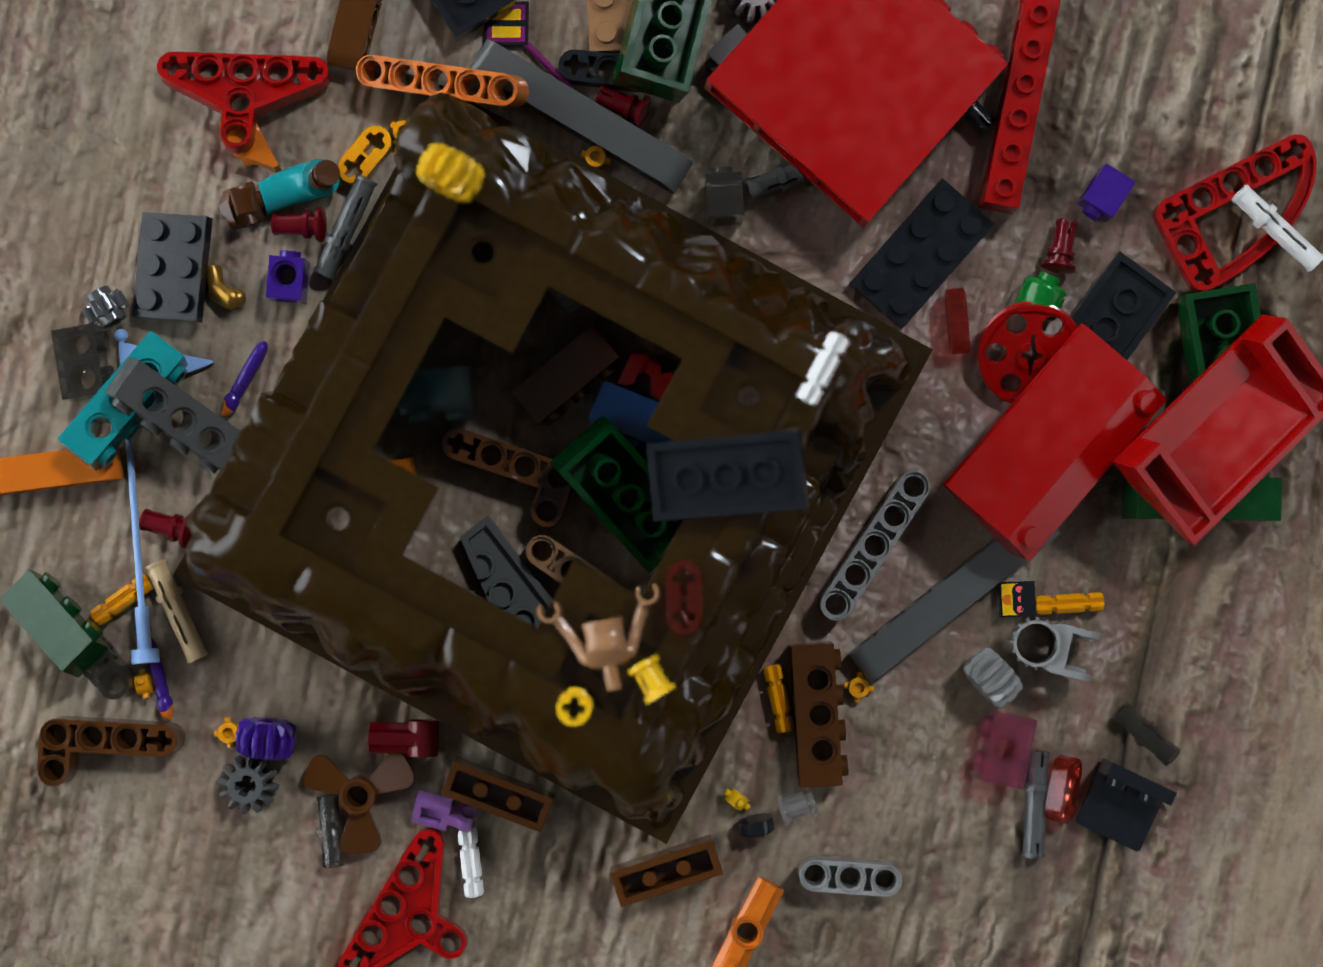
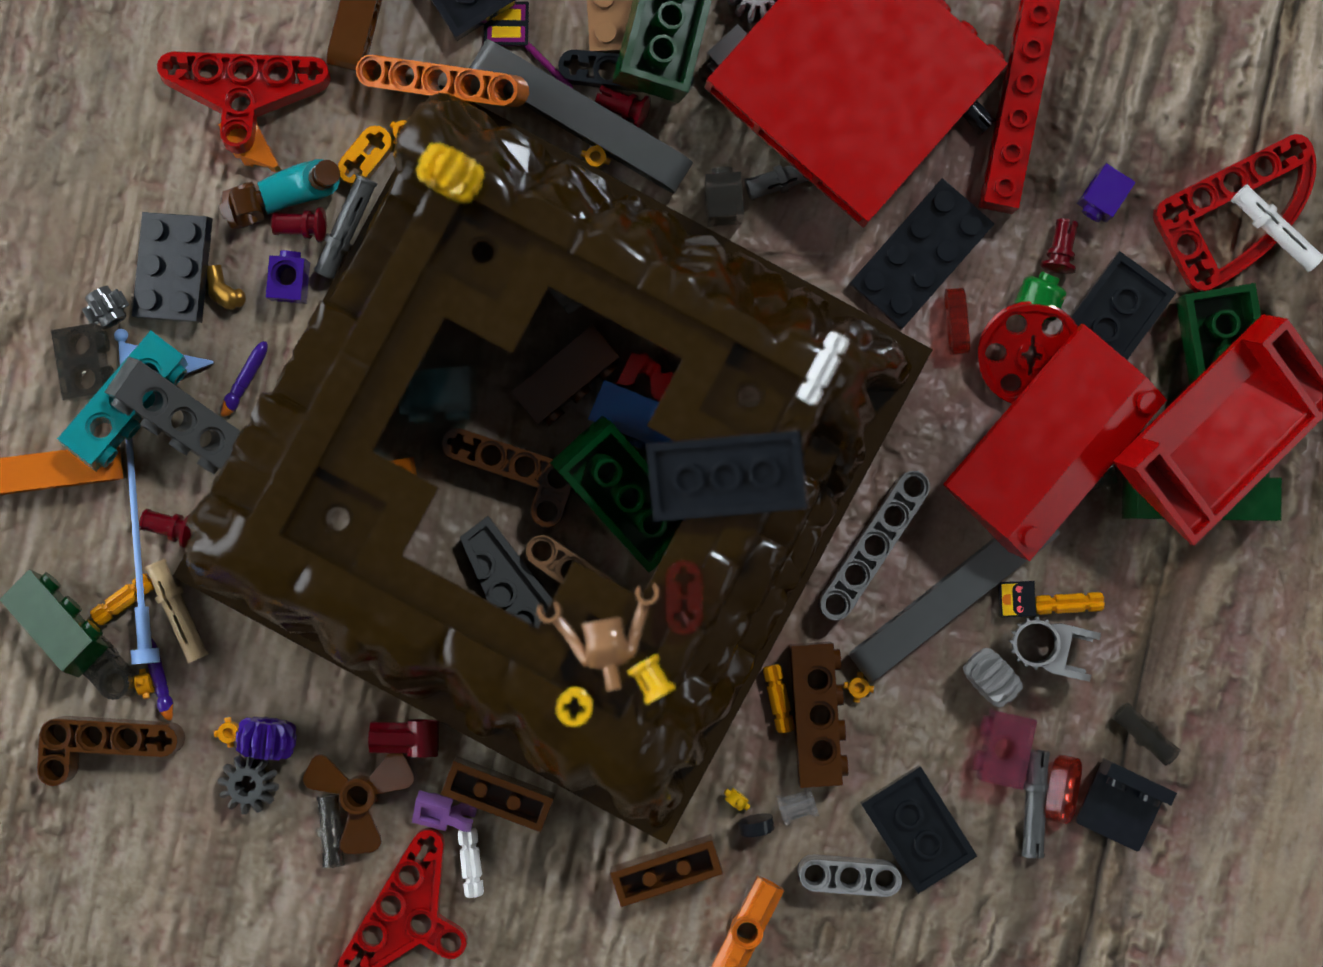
(918, 829): none -> black plate

